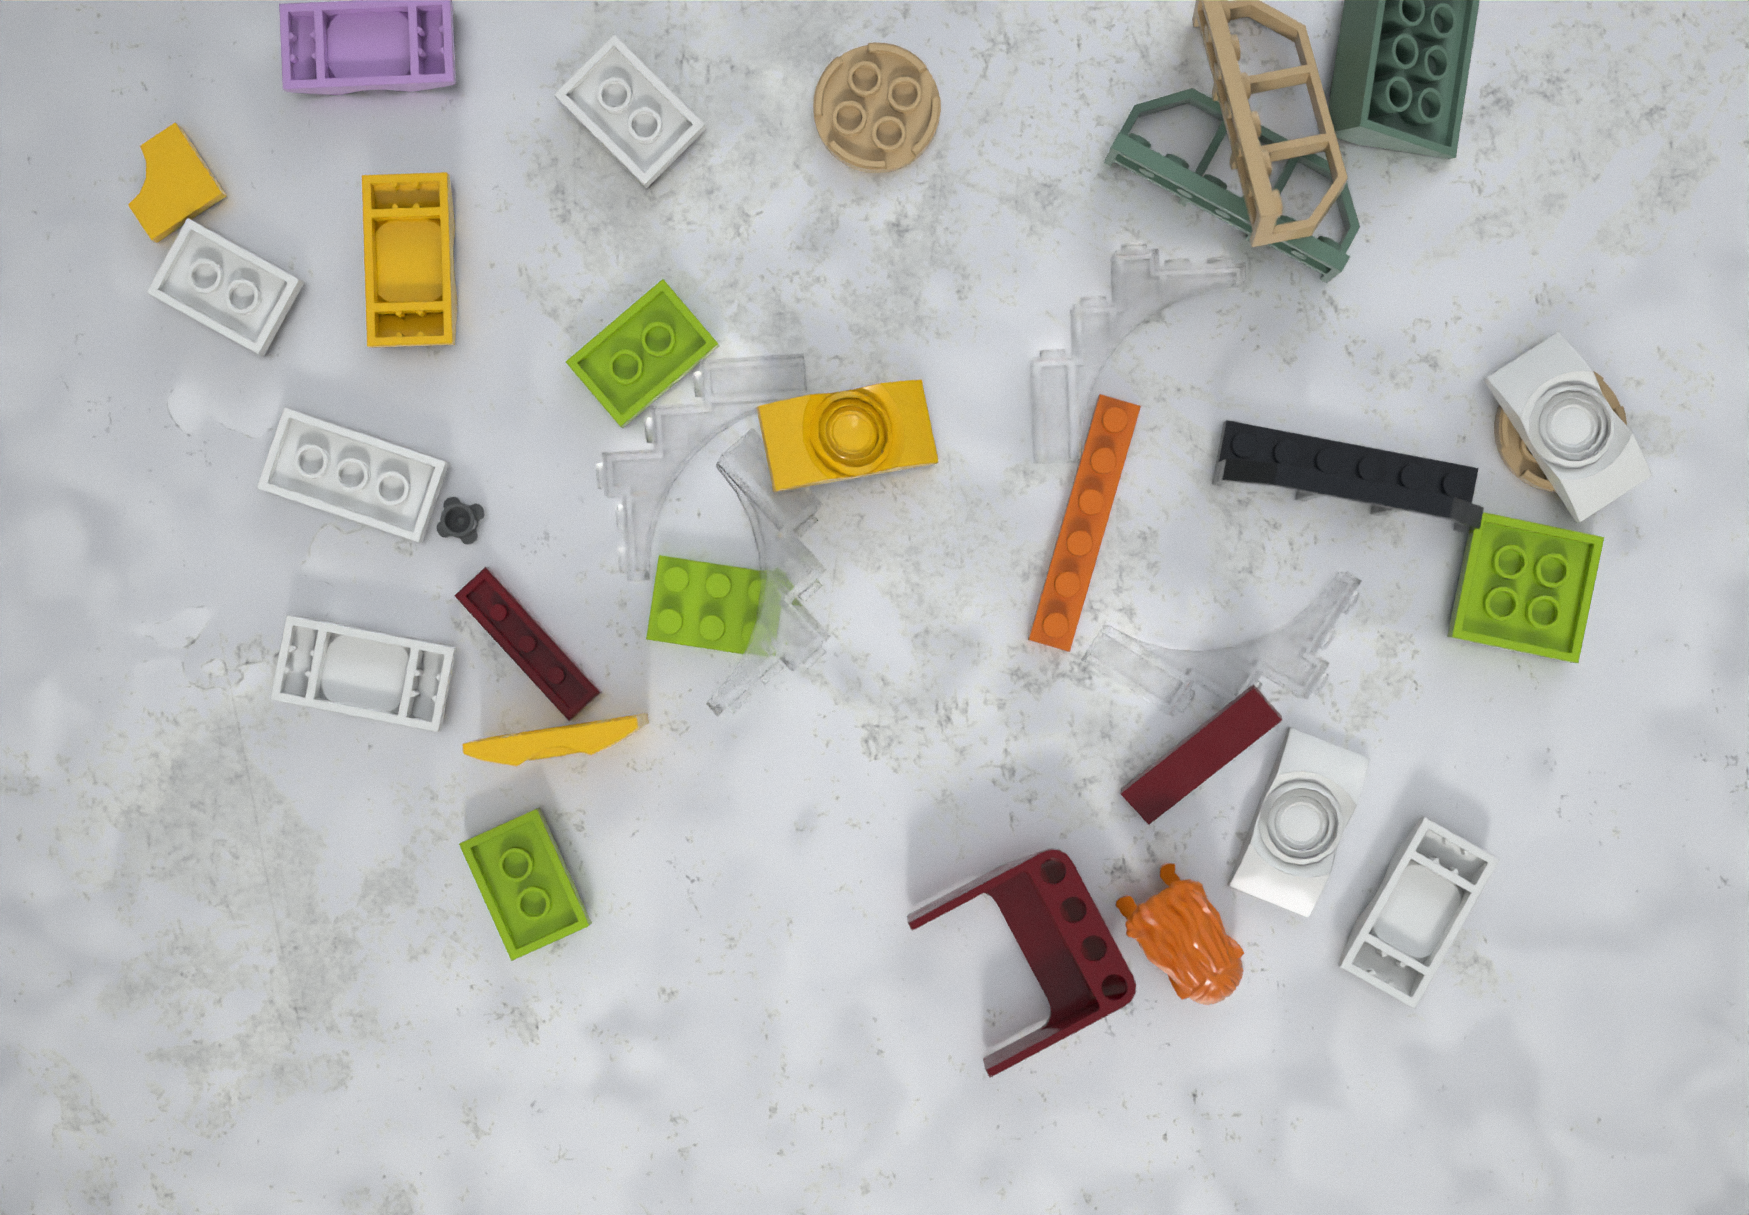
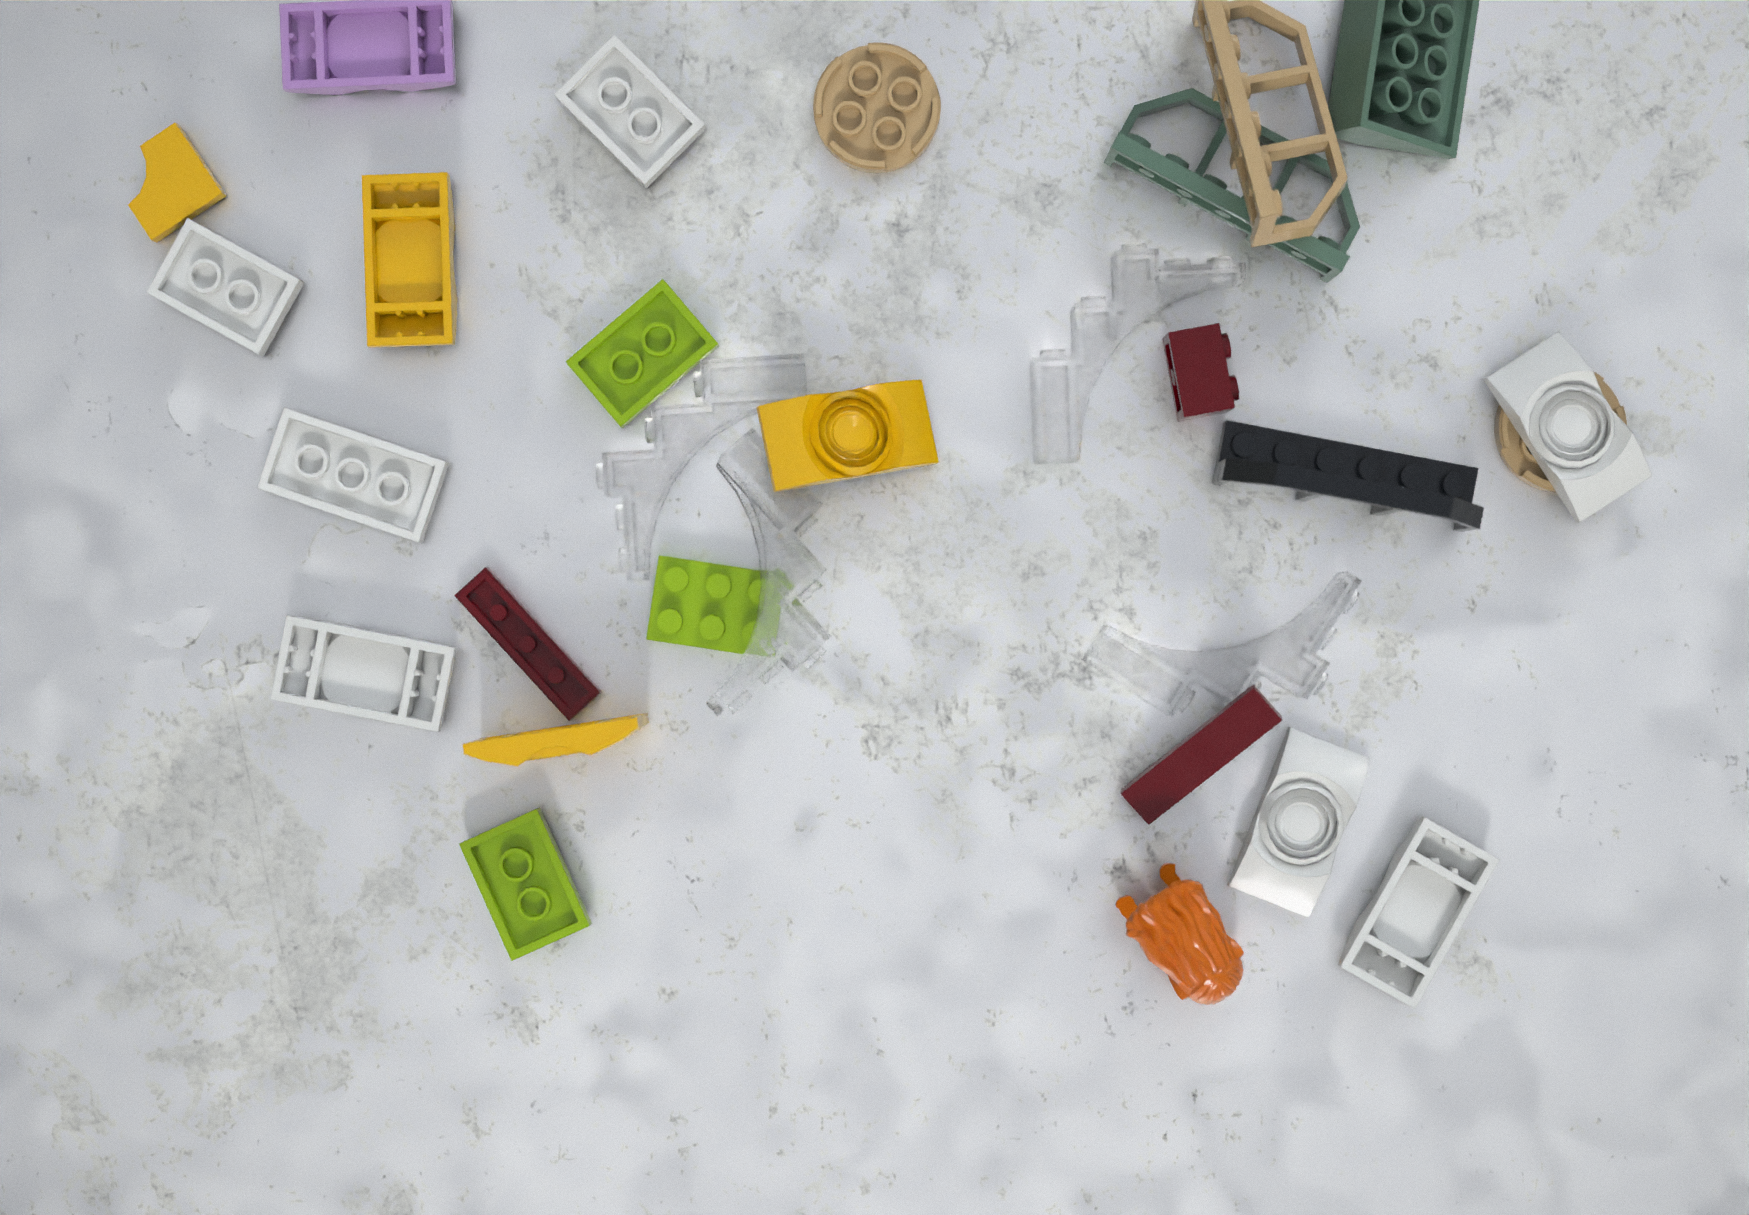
(448, 522): dark grey plate -> none
(1060, 940): dark red windscreen -> none
(1084, 522): orange plate -> none
(1200, 372): none -> dark red brick
(1526, 587): lime plate -> none

